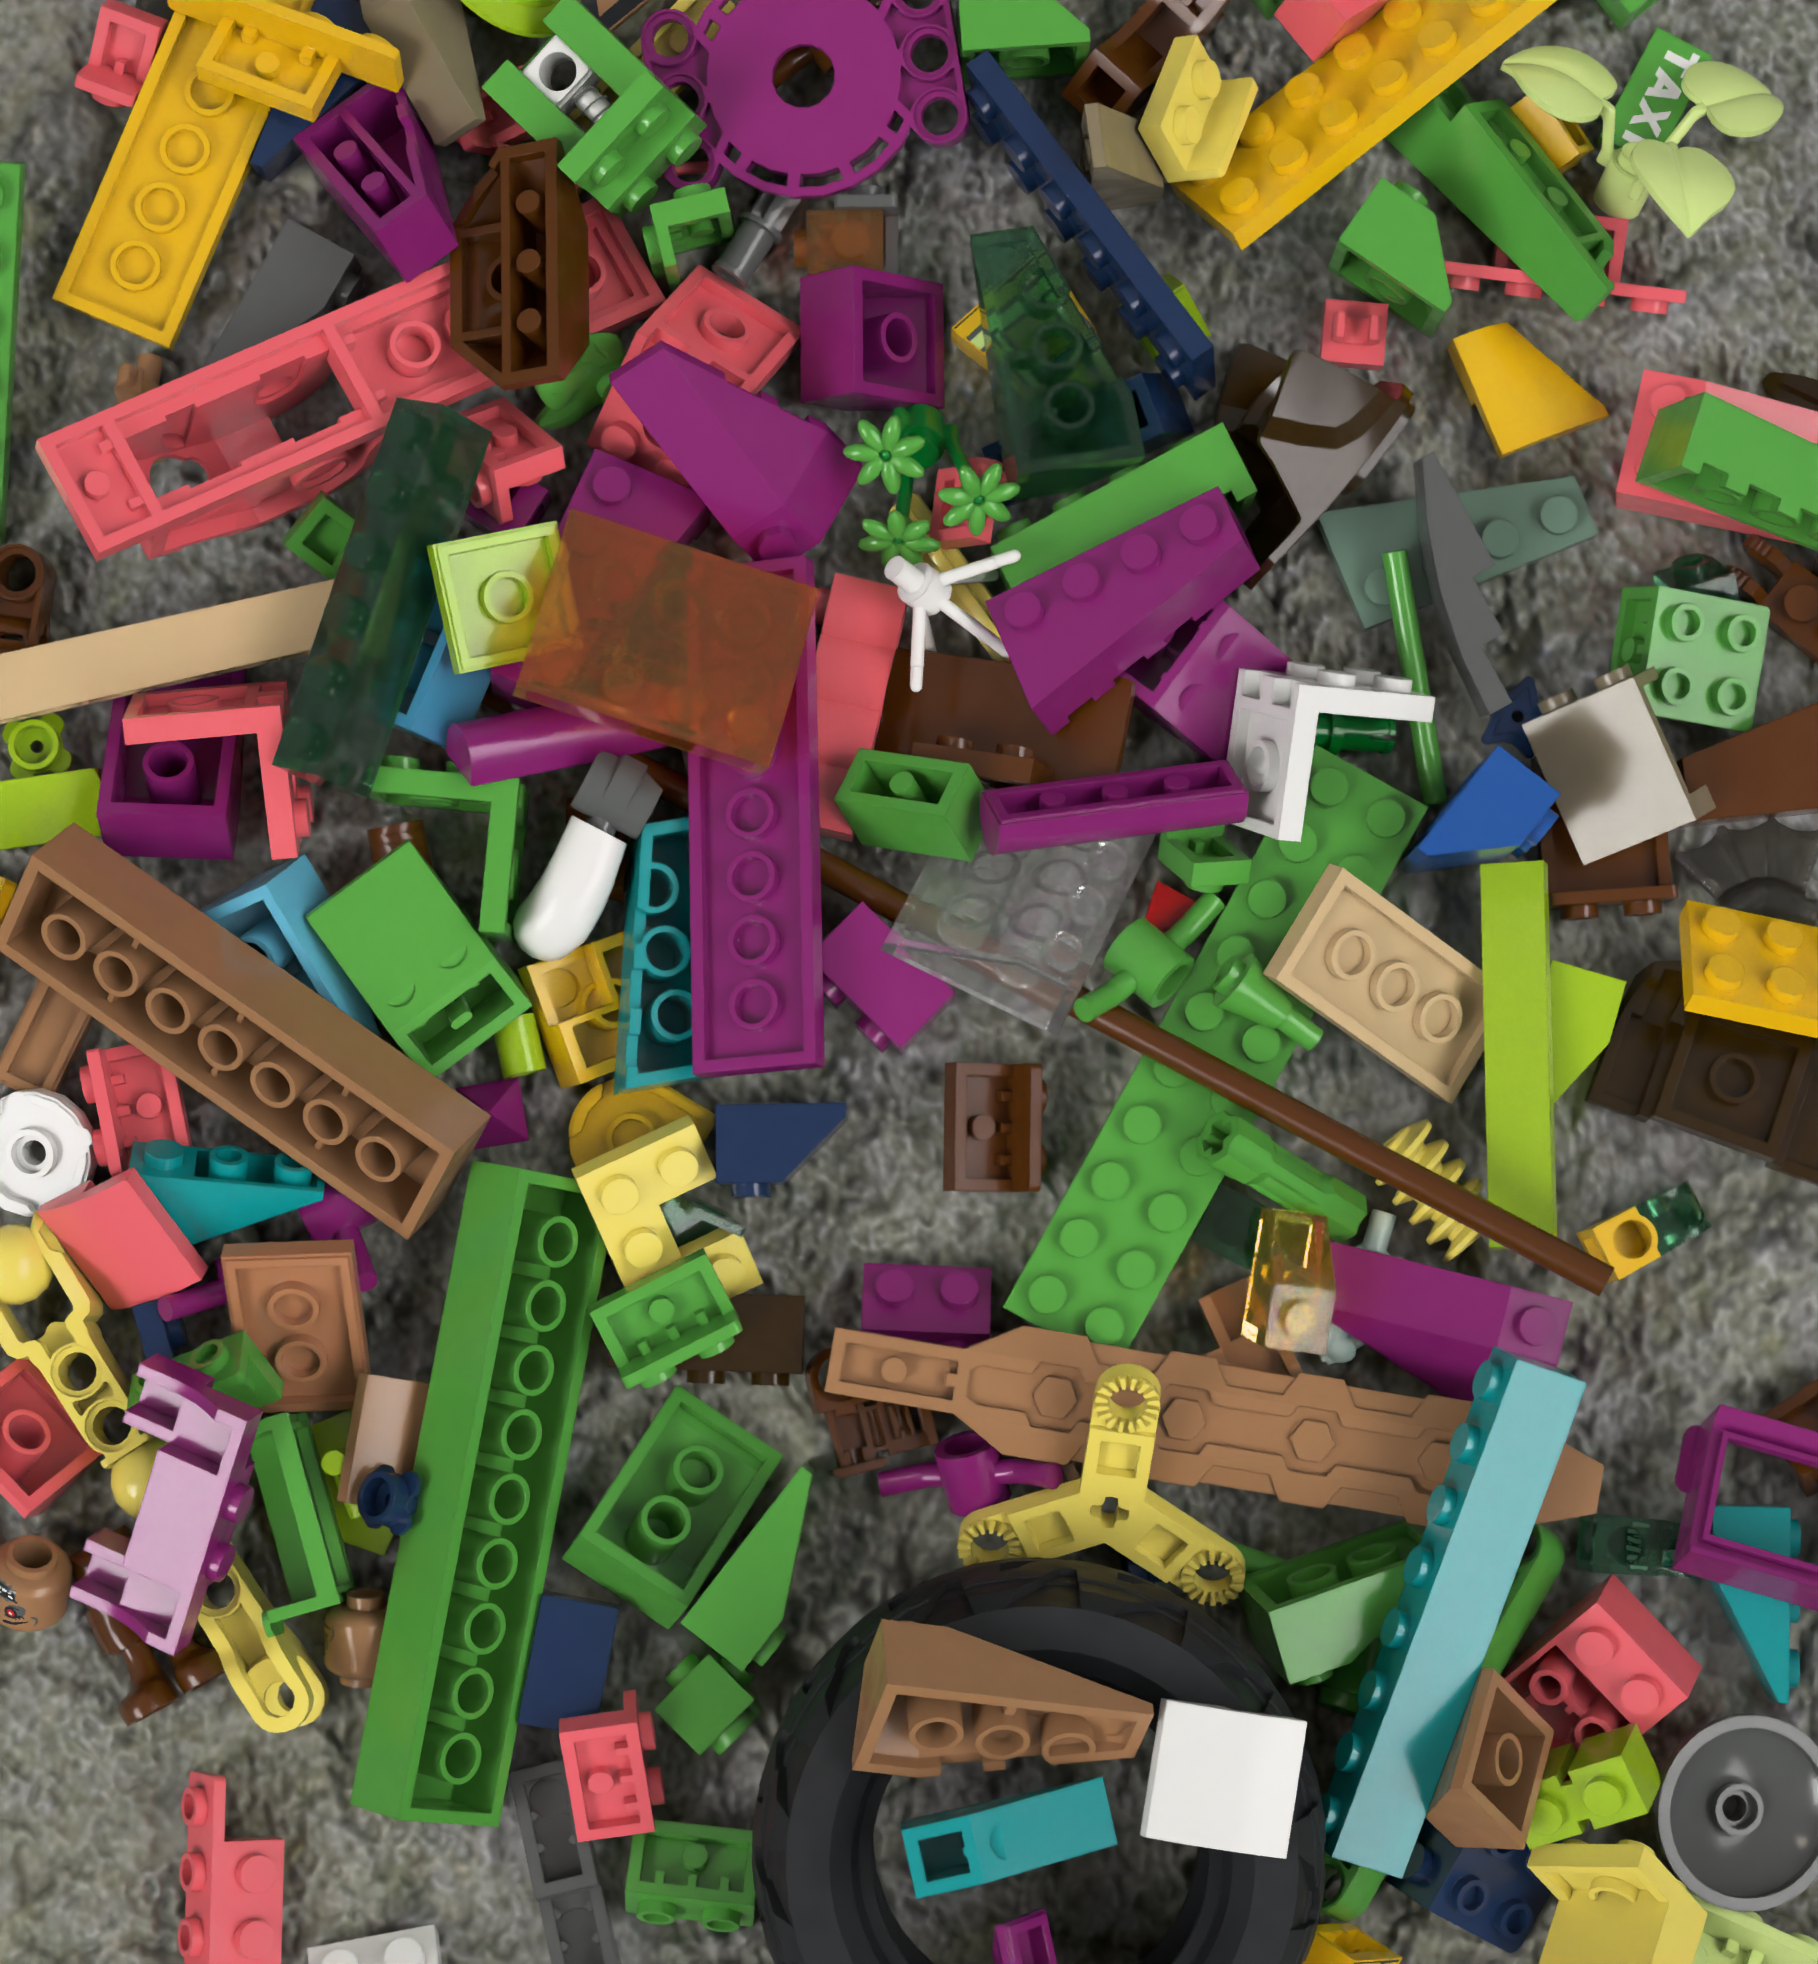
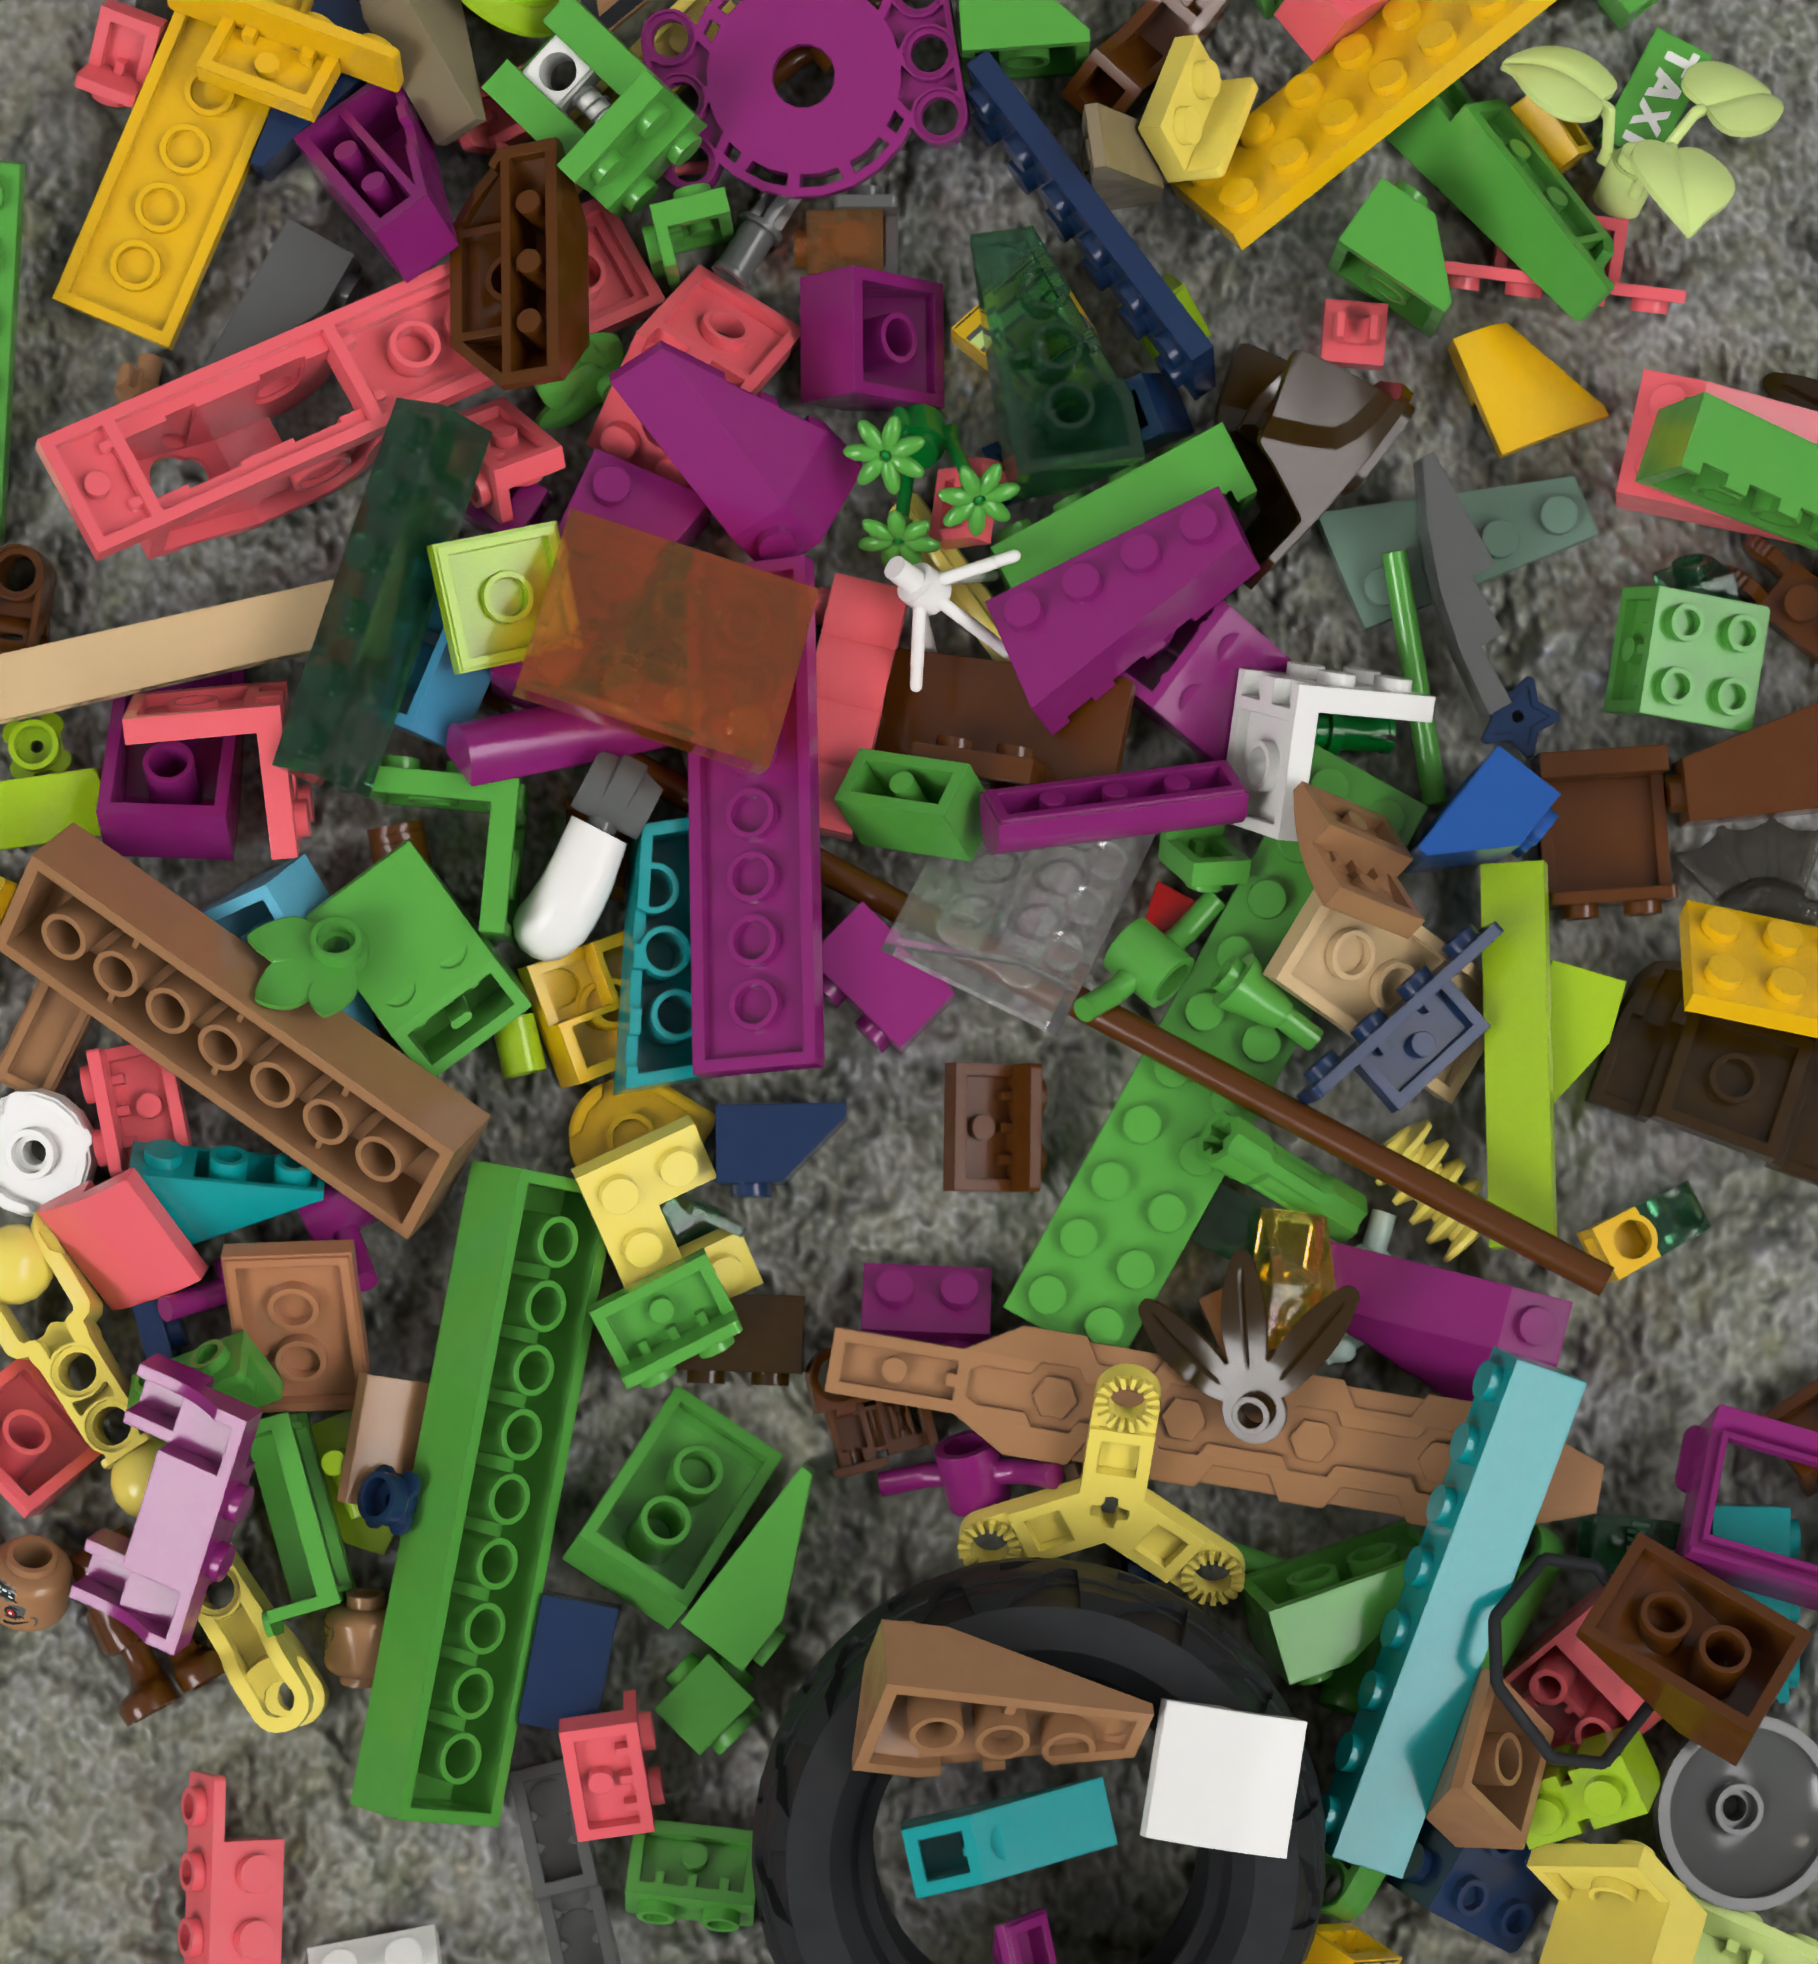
(304, 967): none -> bright green plate
(321, 534): bright green plate -> none
(505, 1105): magenta slope -> none
(1249, 1372): none -> dark brown plant
(1354, 860): none -> medium nougat slope
(1416, 1037): none -> dark blue bracket
(1508, 1700): none -> black piece
(1612, 766): panel -> none
(1692, 1646): none -> reddish brown slope

